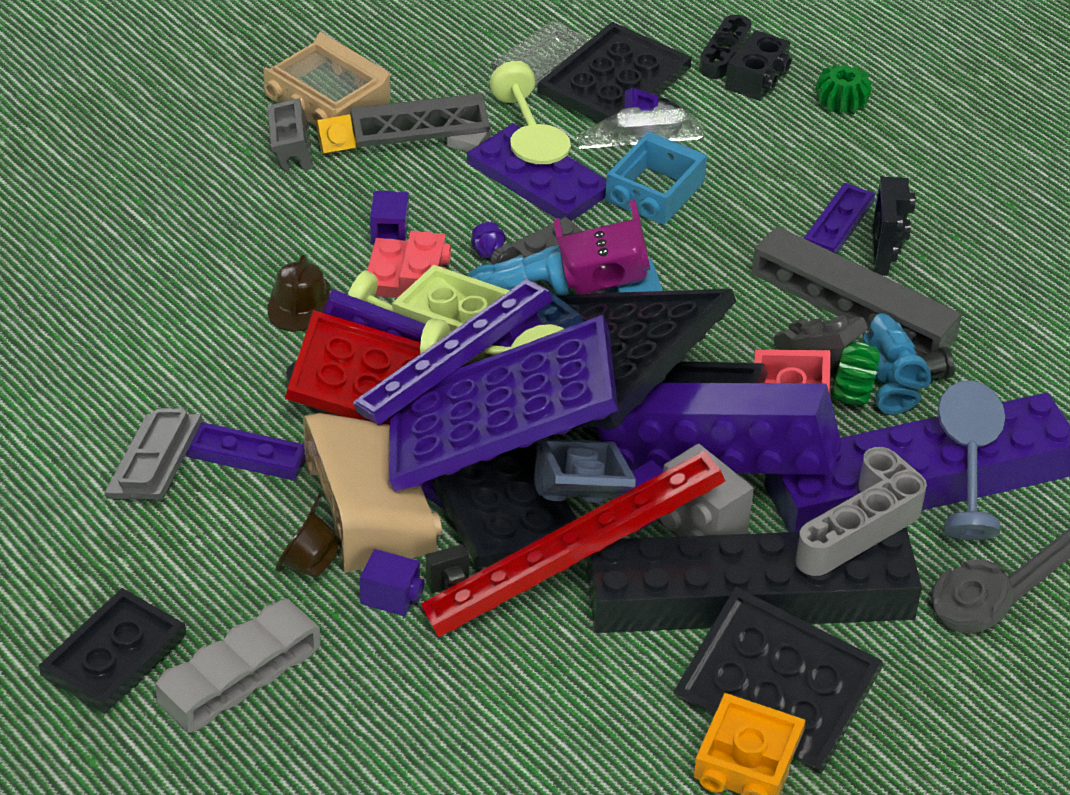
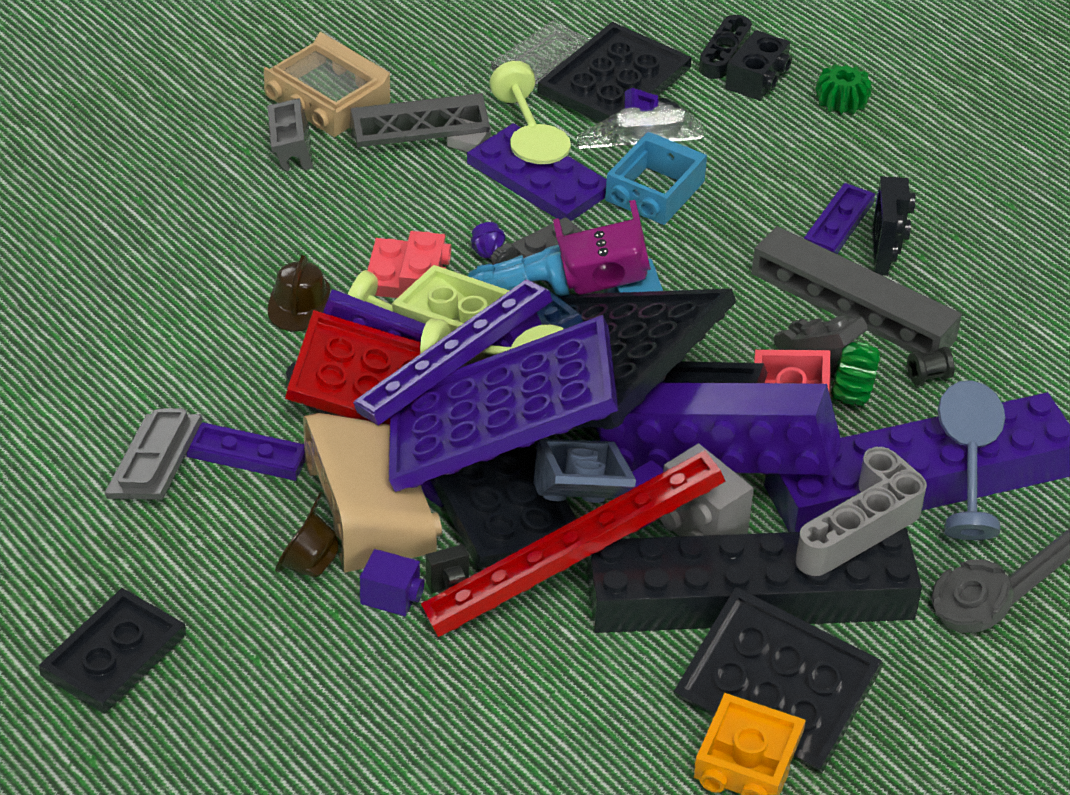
(233, 668): light grey brick -> none
(335, 134): yellow plate -> none
(389, 215): dark purple brick -> none
(898, 366): dark azure piece -> none

